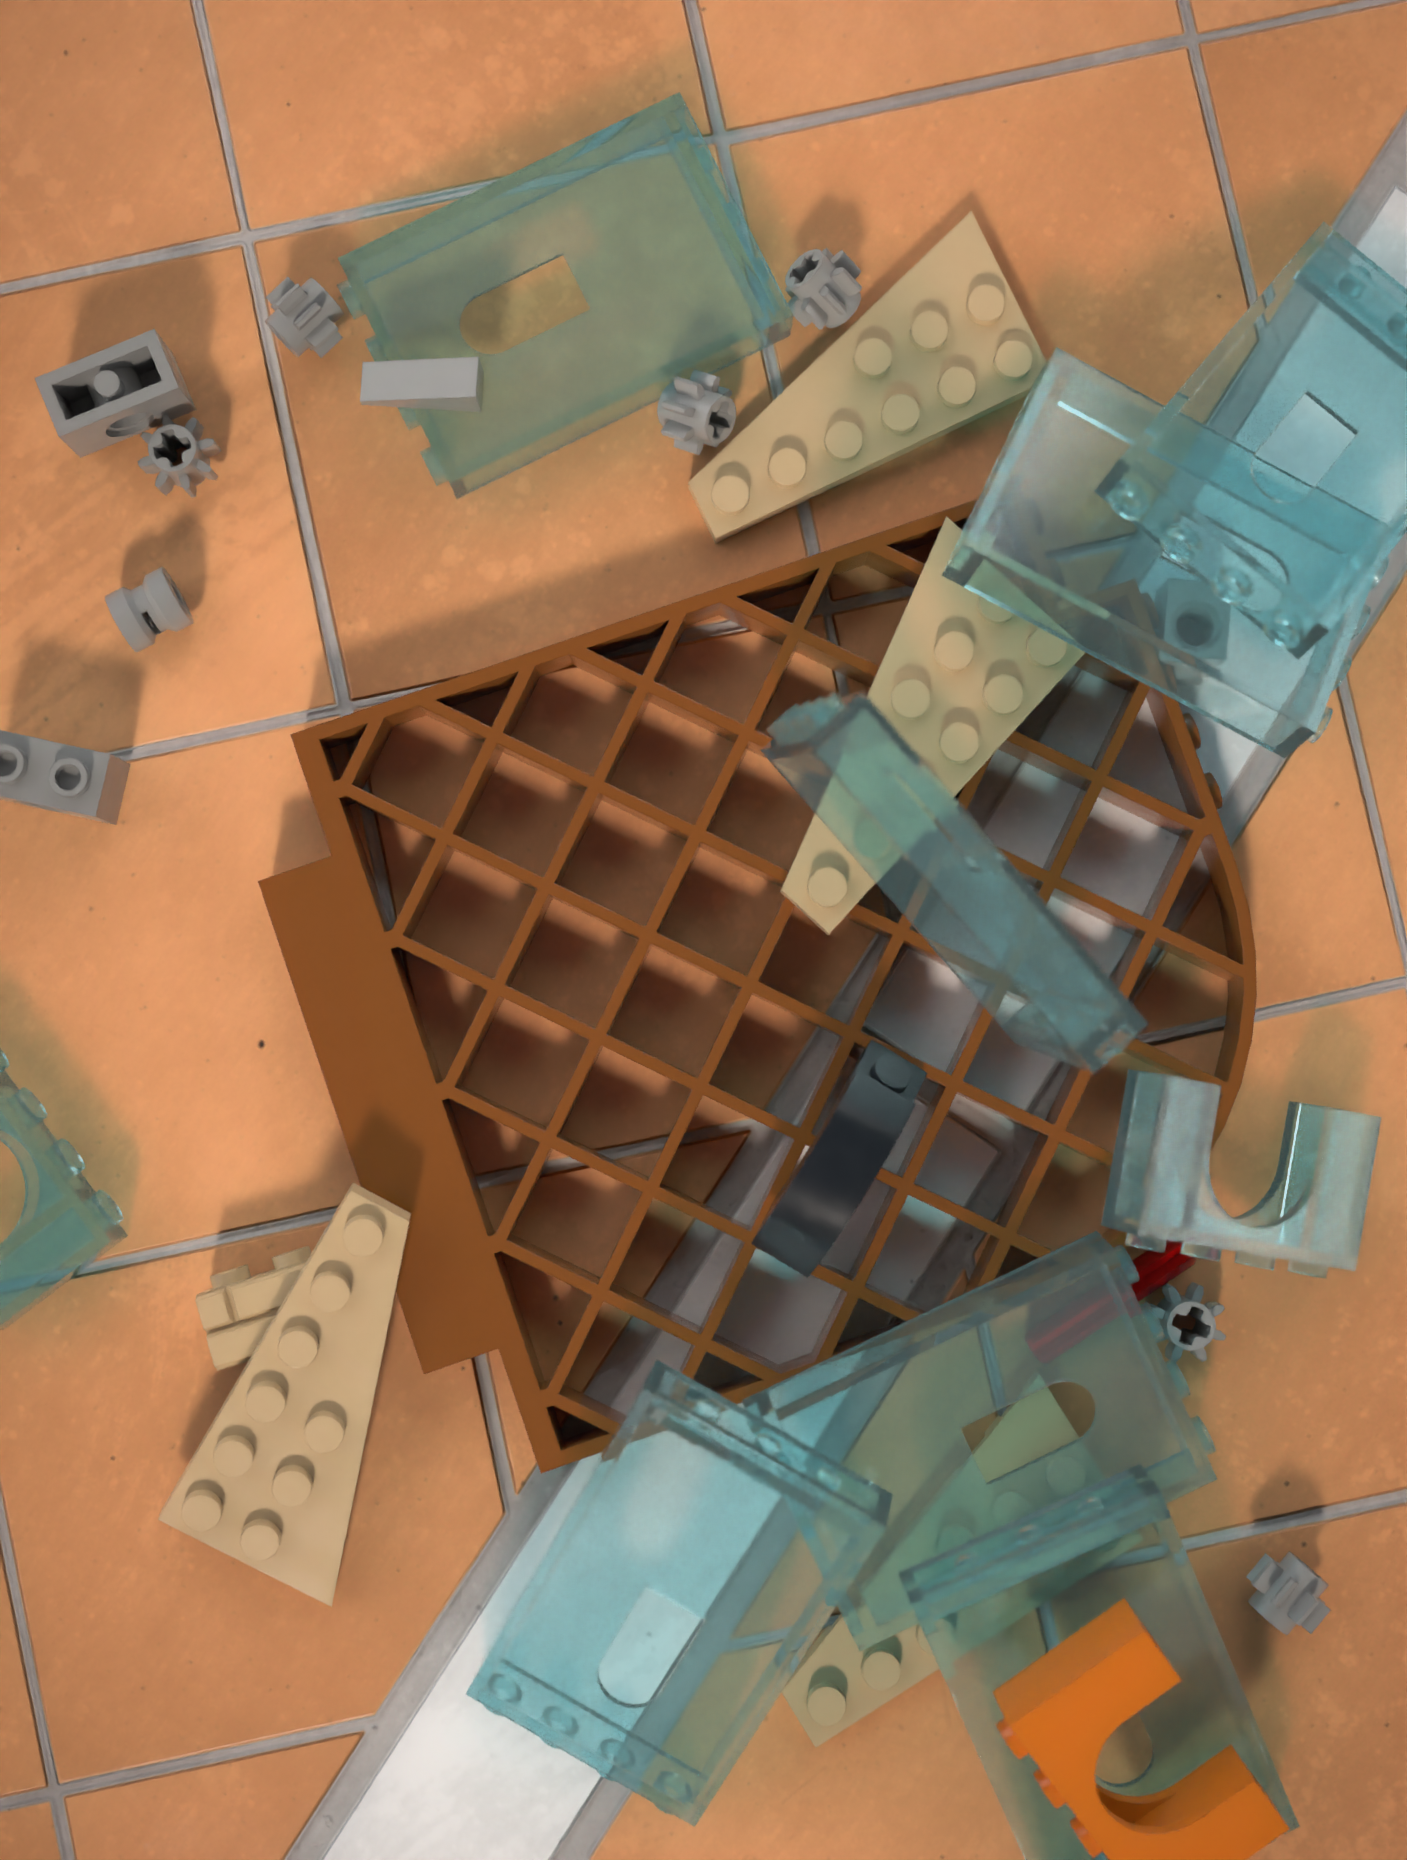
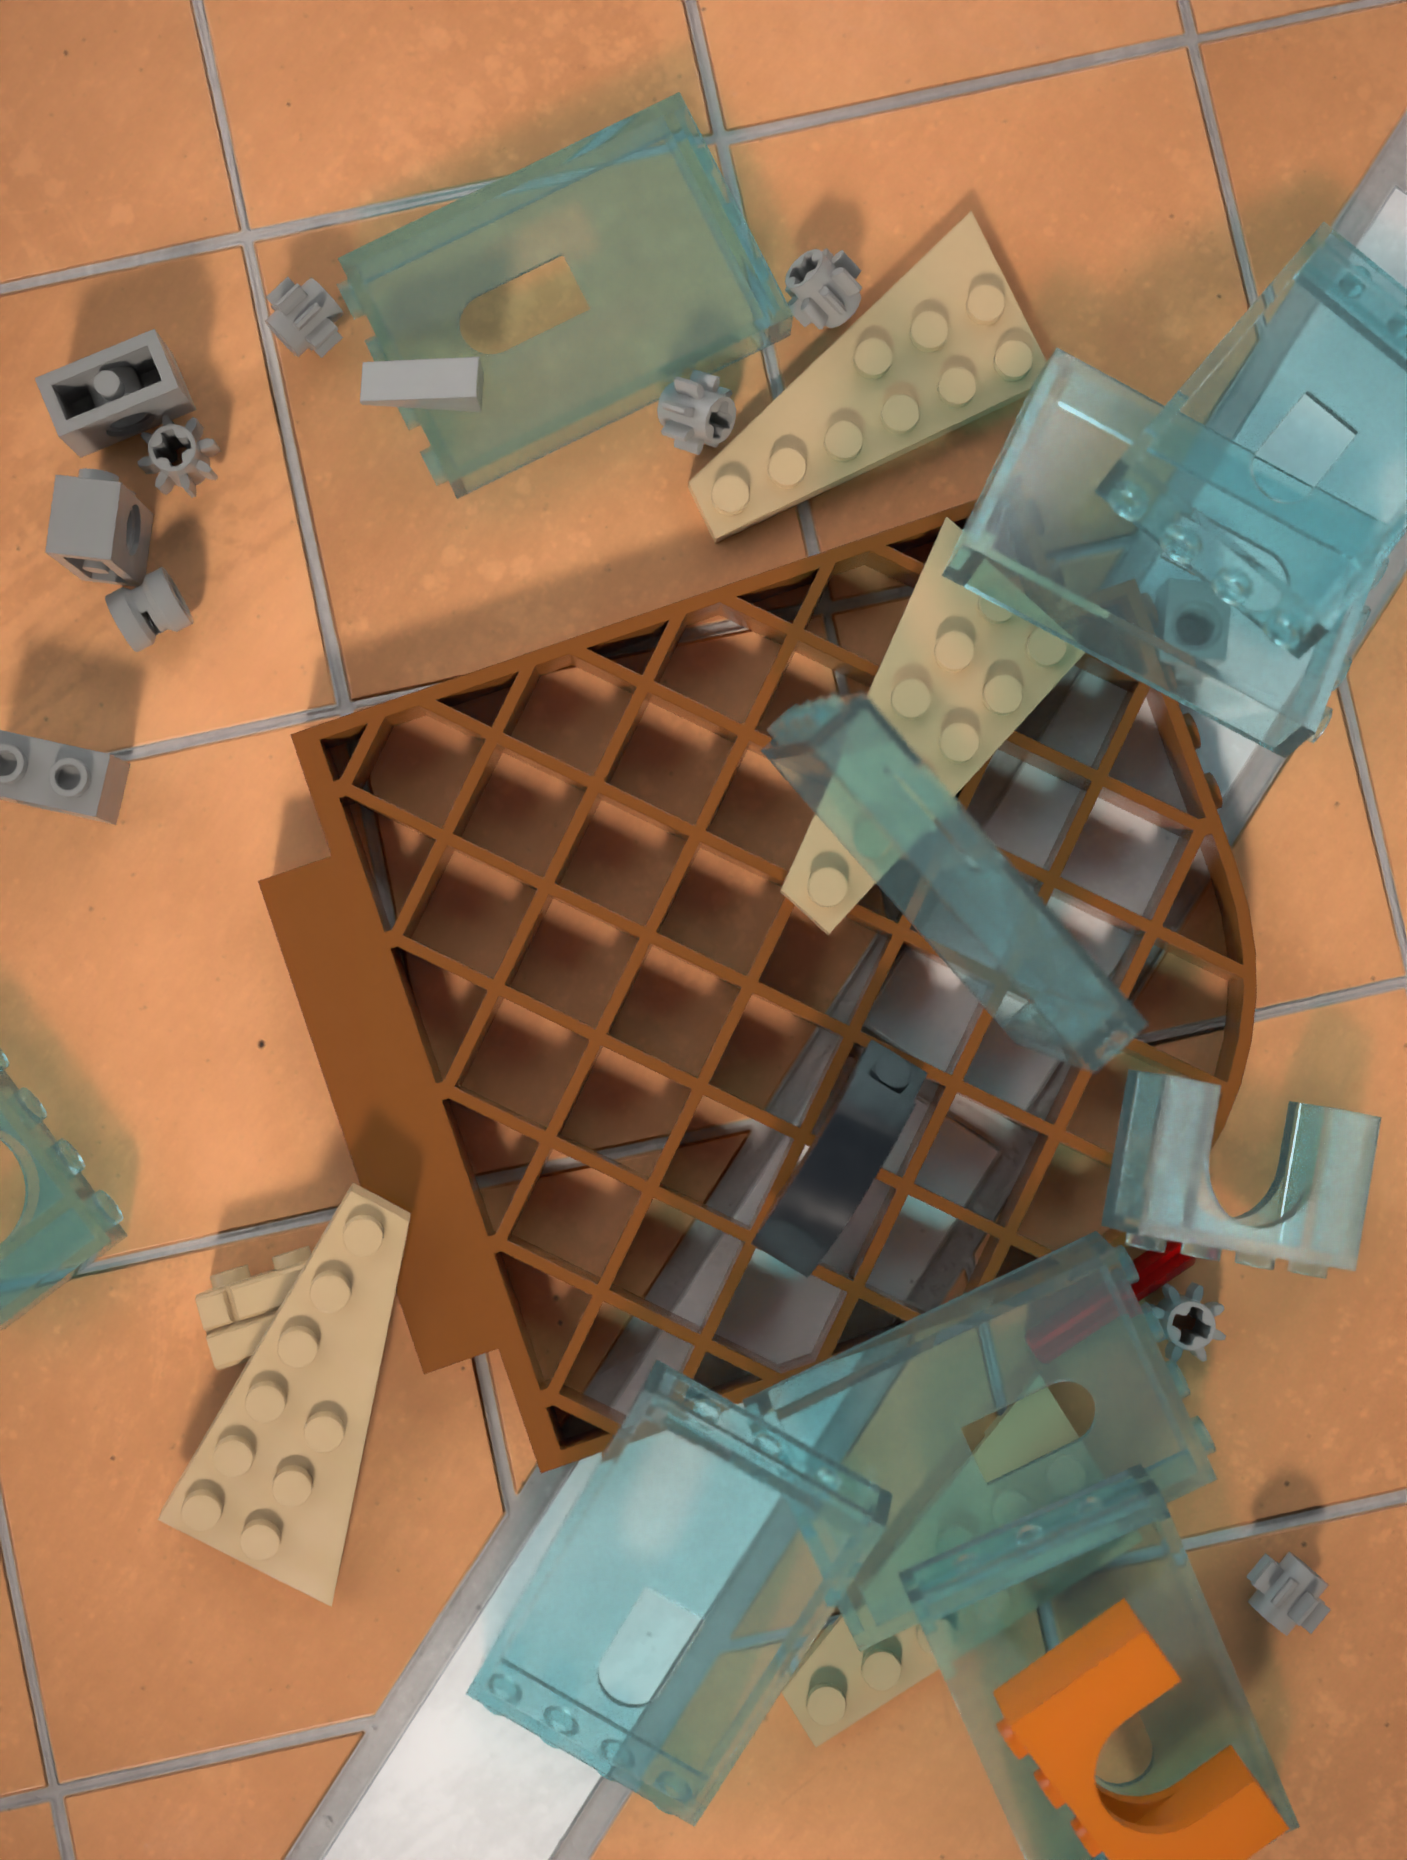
(99, 528): none -> light grey brick

